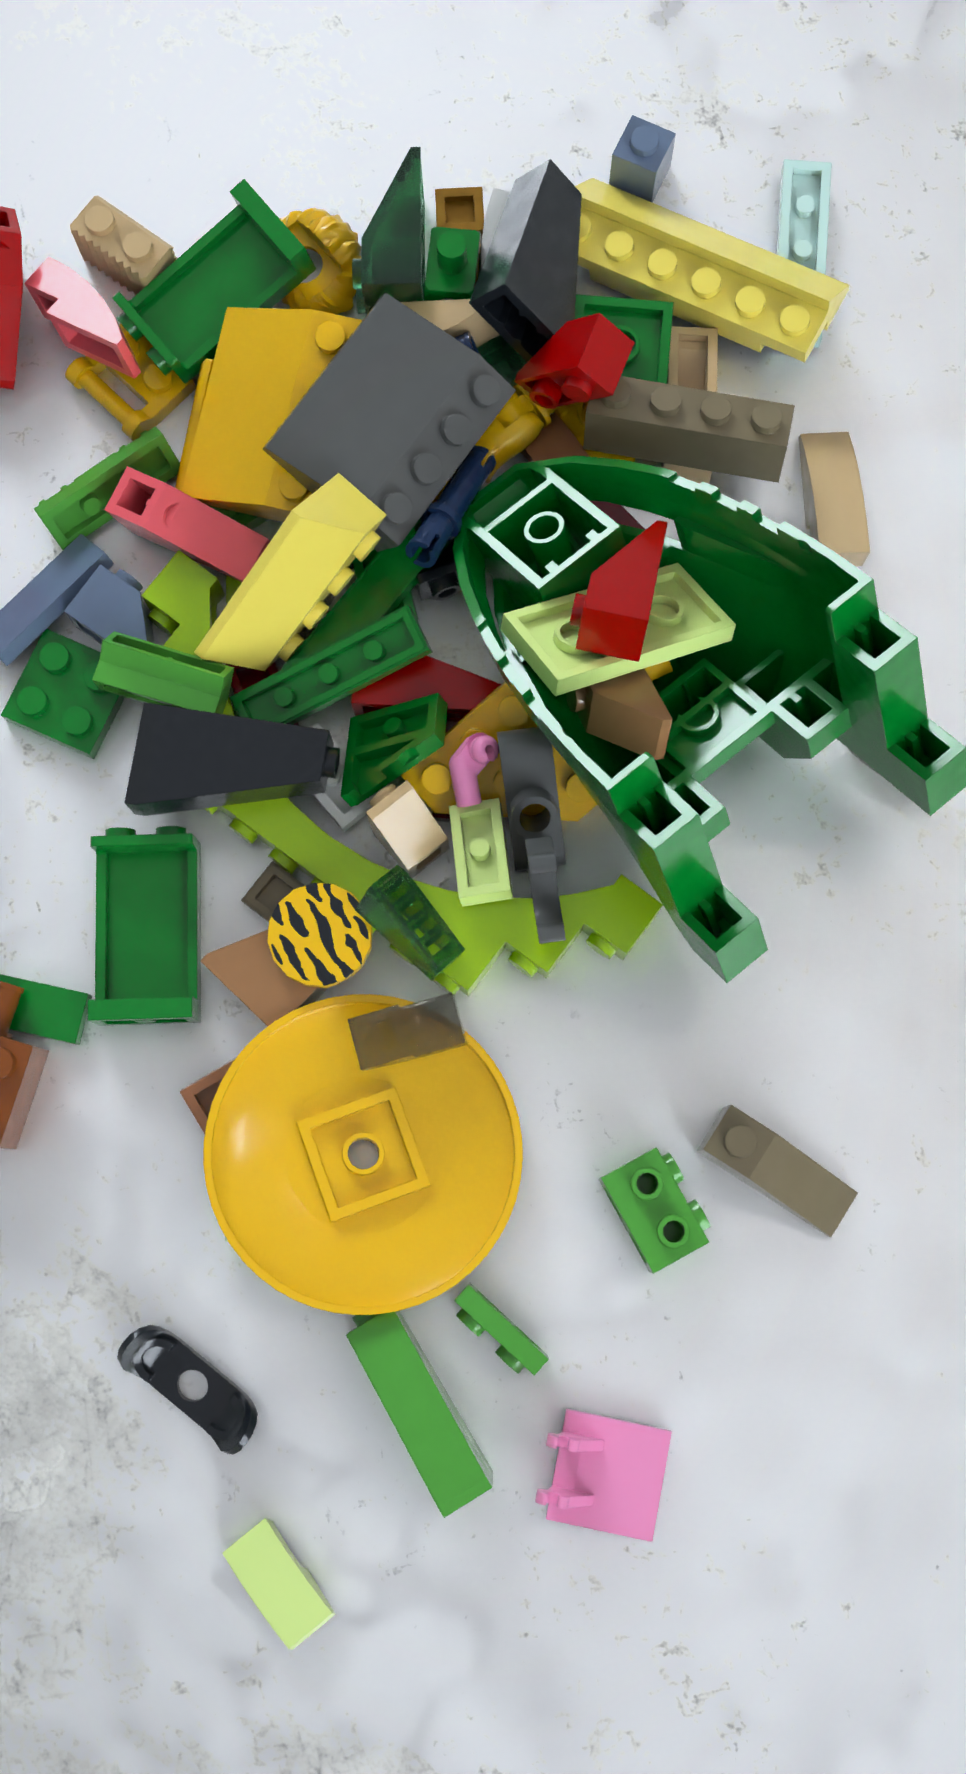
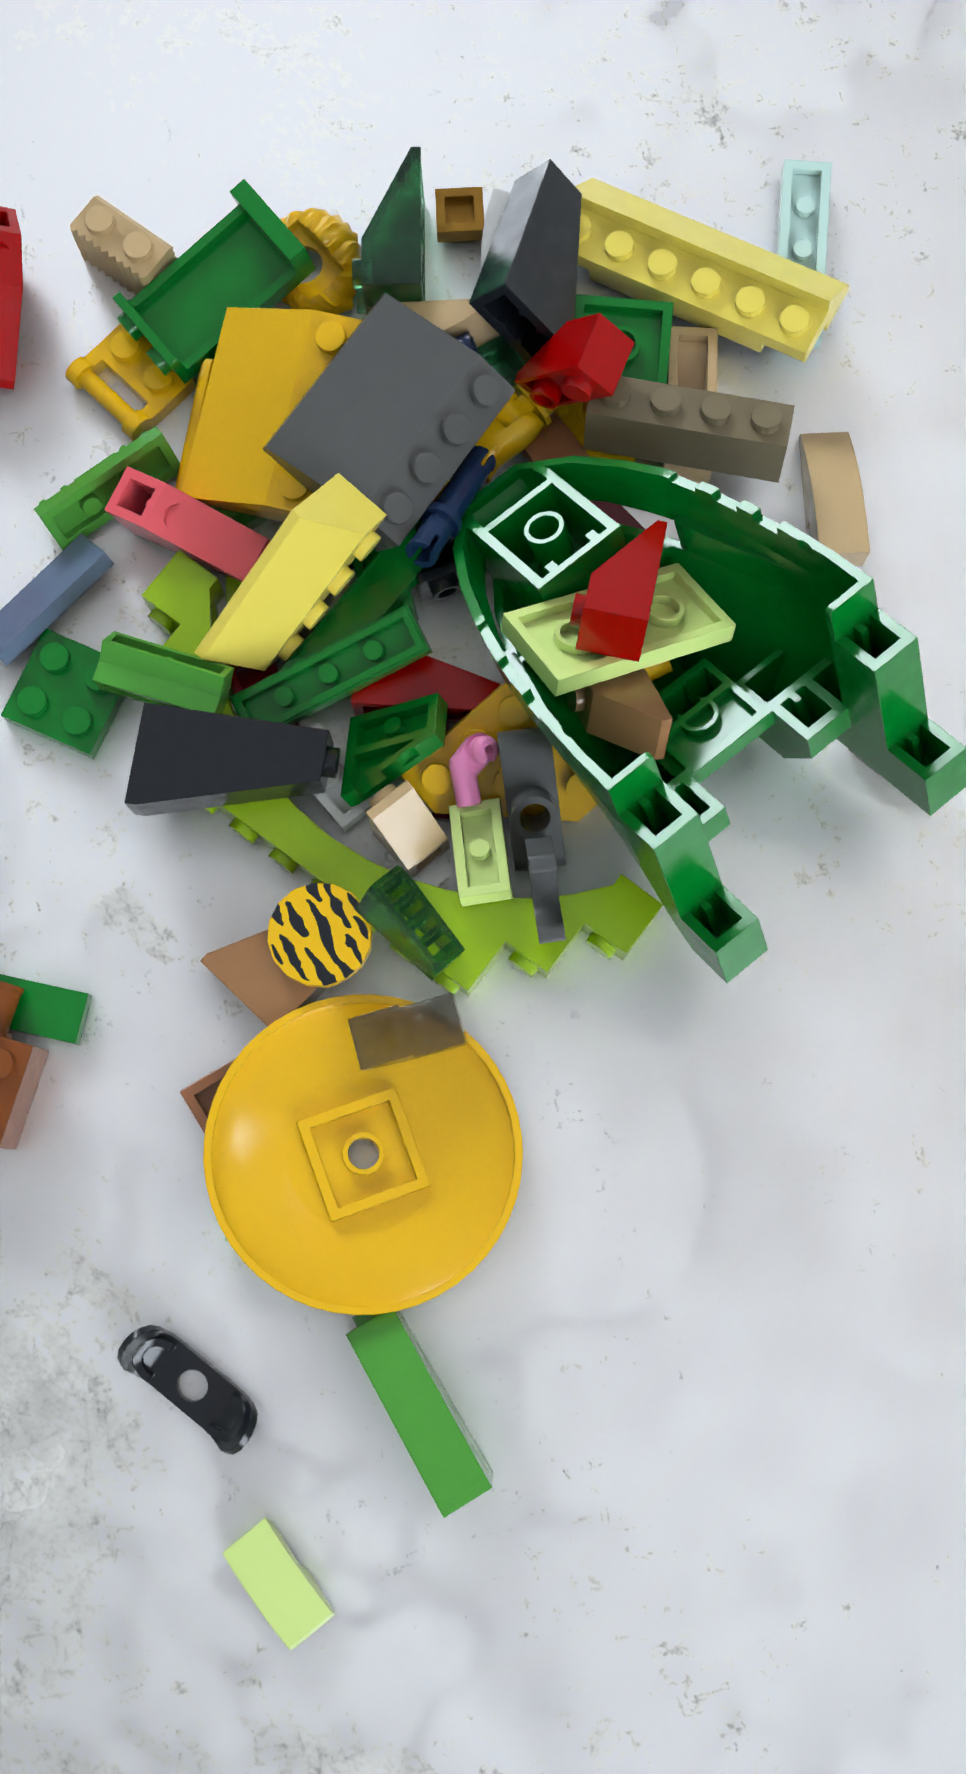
(81, 316): slope -> none
(111, 604): sand blue slope -> none
(147, 927): green panel -> none
(269, 890): dark tan tile -> none
(452, 263): green torso -> none
(516, 1347): bright green plate -> none
(607, 1474): bright pink plate -> none
(642, 158): sand blue brick -> none
(655, 1209): bright green brick -> none
(777, 1169): dark tan slope -> none

